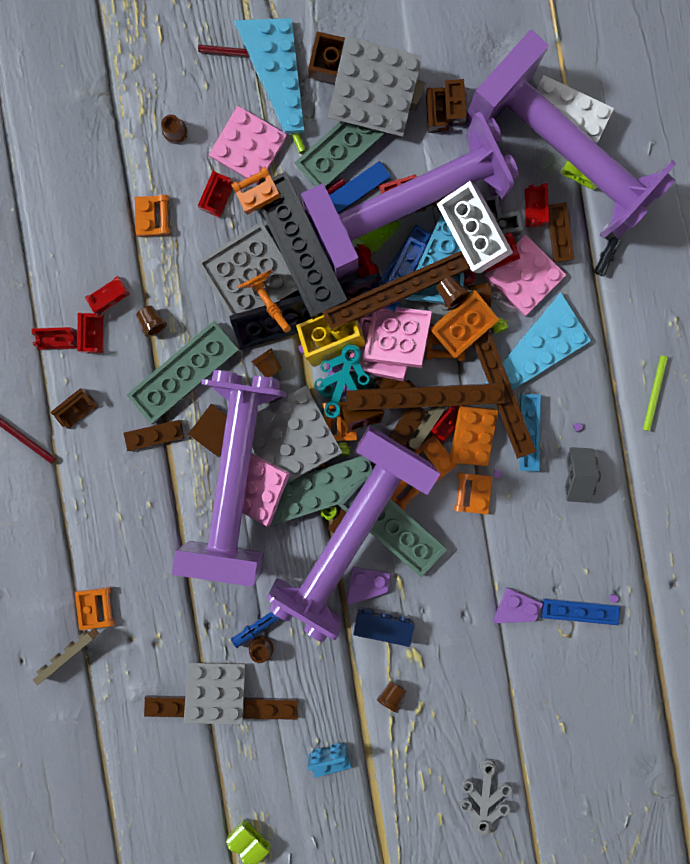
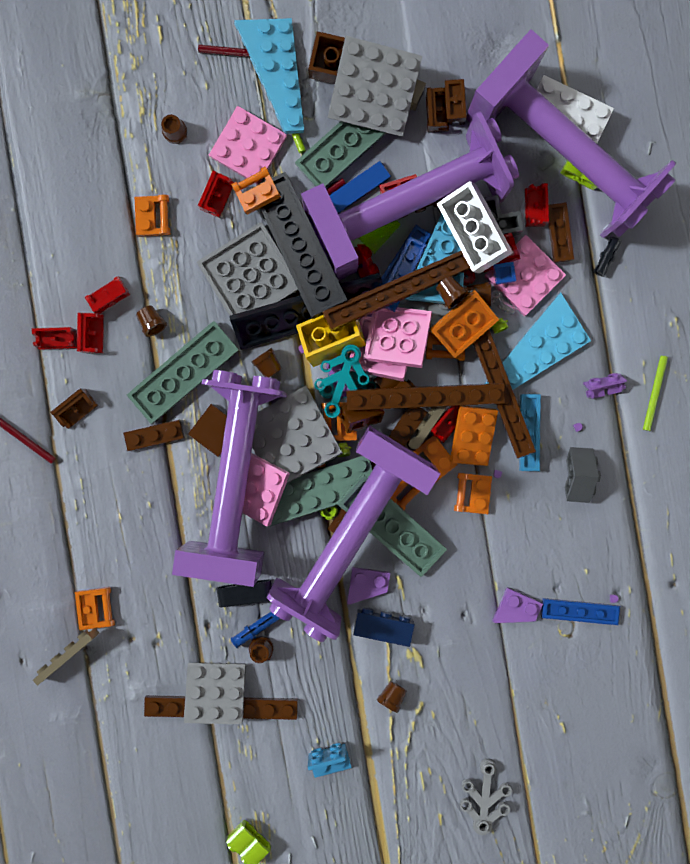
(237, 595): none -> black beam
(272, 308): orange dish -> none
(504, 273): none -> blue plate
(613, 383): none -> medium lavender hinge

